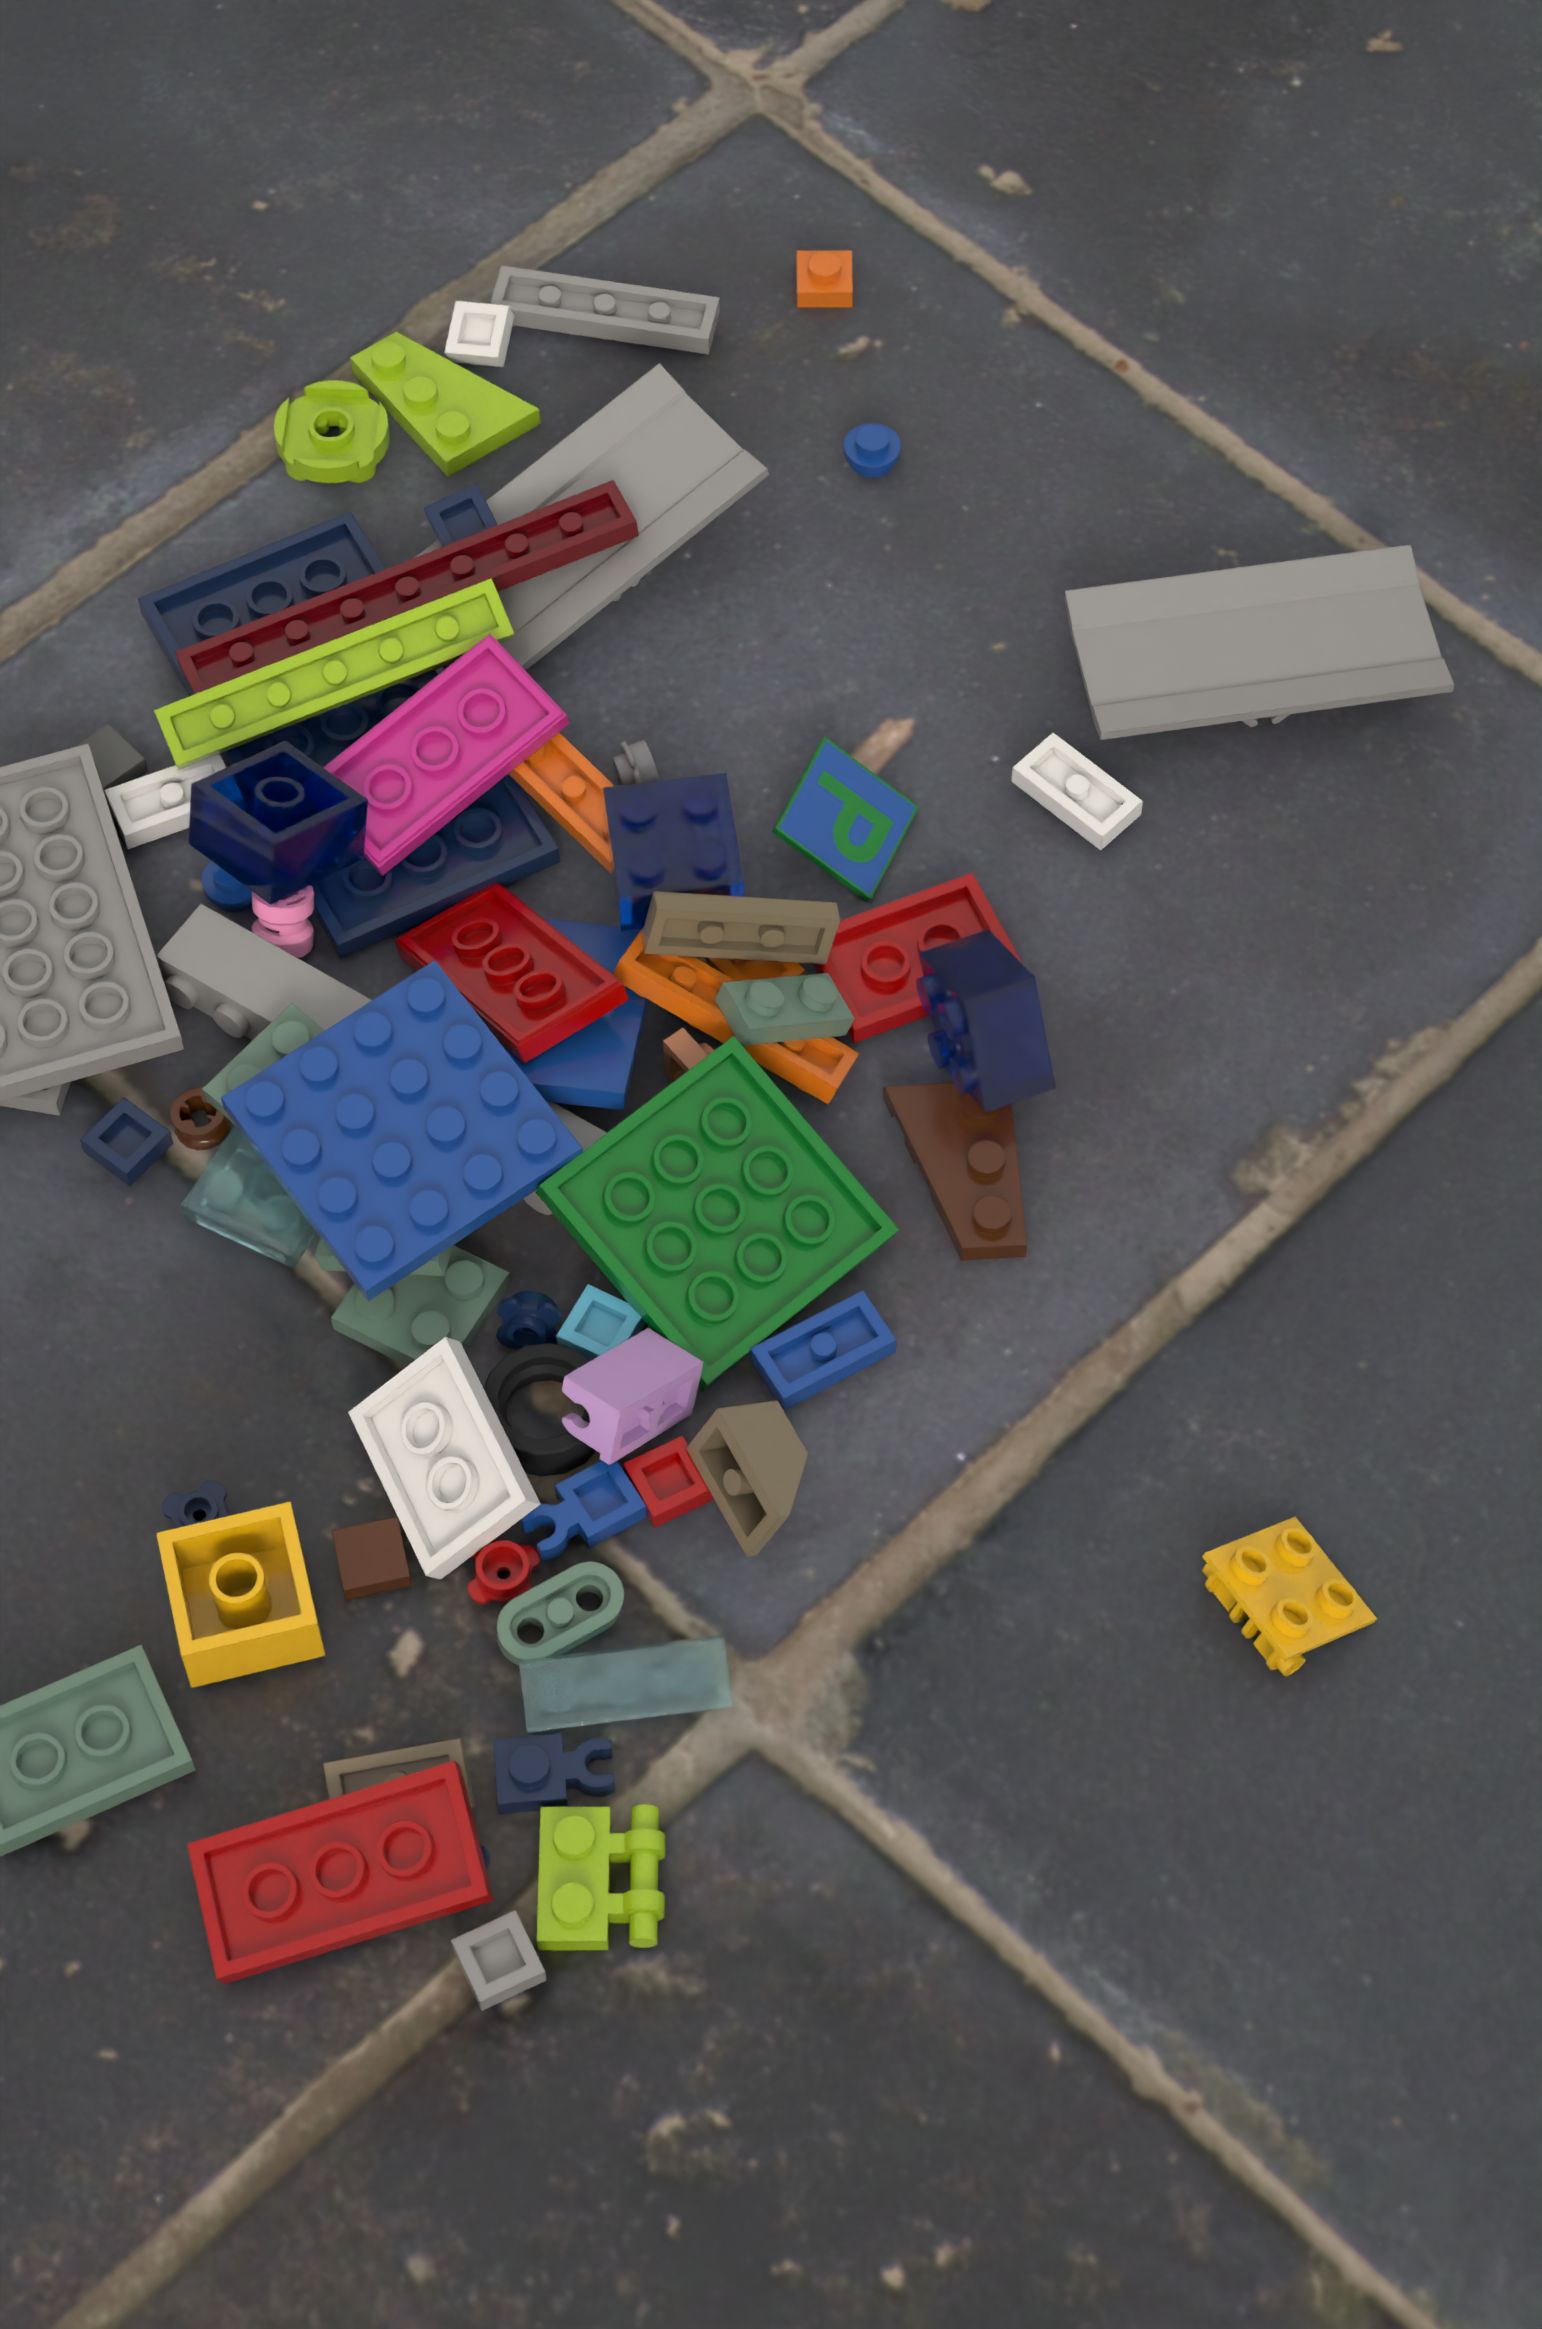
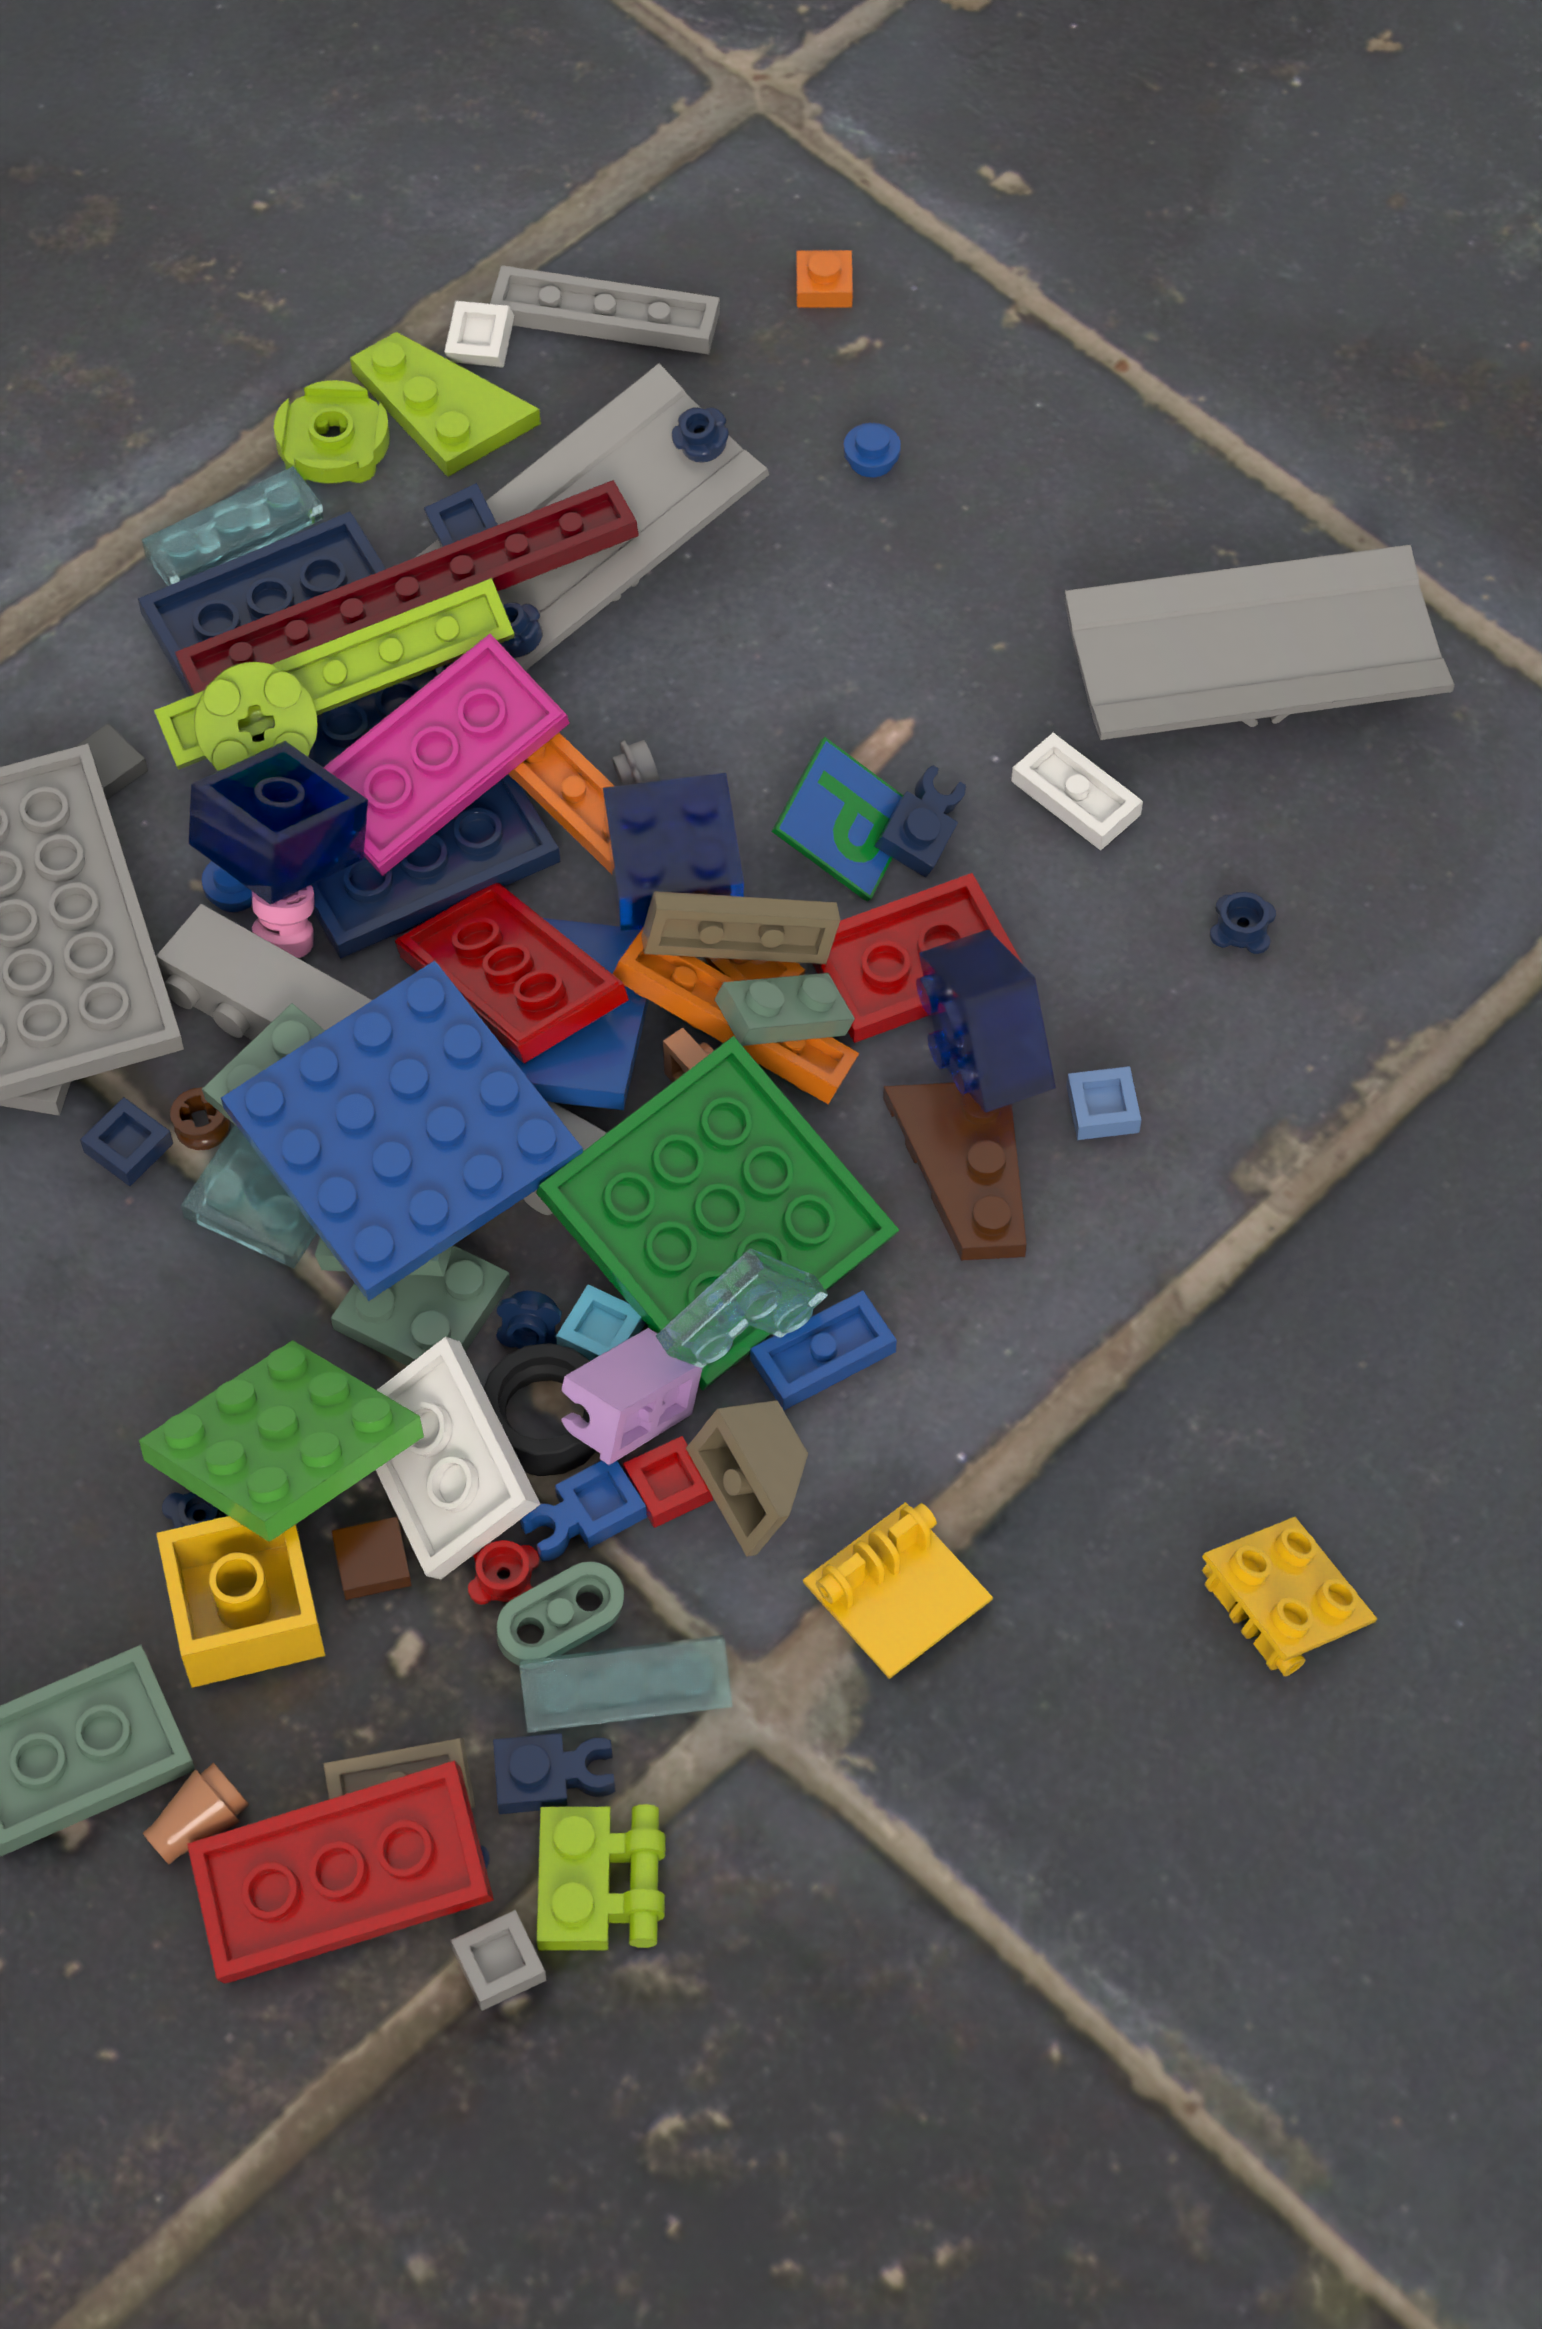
(157, 802): white plate -> none
(199, 1810): none -> nougat cone
(228, 701): none -> lime plate
(234, 527): none -> clear light blue plate
(281, 1439): none -> bright green plate
(525, 627): none -> dark blue plate
(703, 445): none -> dark blue plate
(751, 1293): none -> clear light blue plate
(898, 1588): none -> yellow hinge
(920, 824): none -> dark blue plate
(1103, 1103): none -> medium blue plate
(1244, 908): none -> dark blue plate

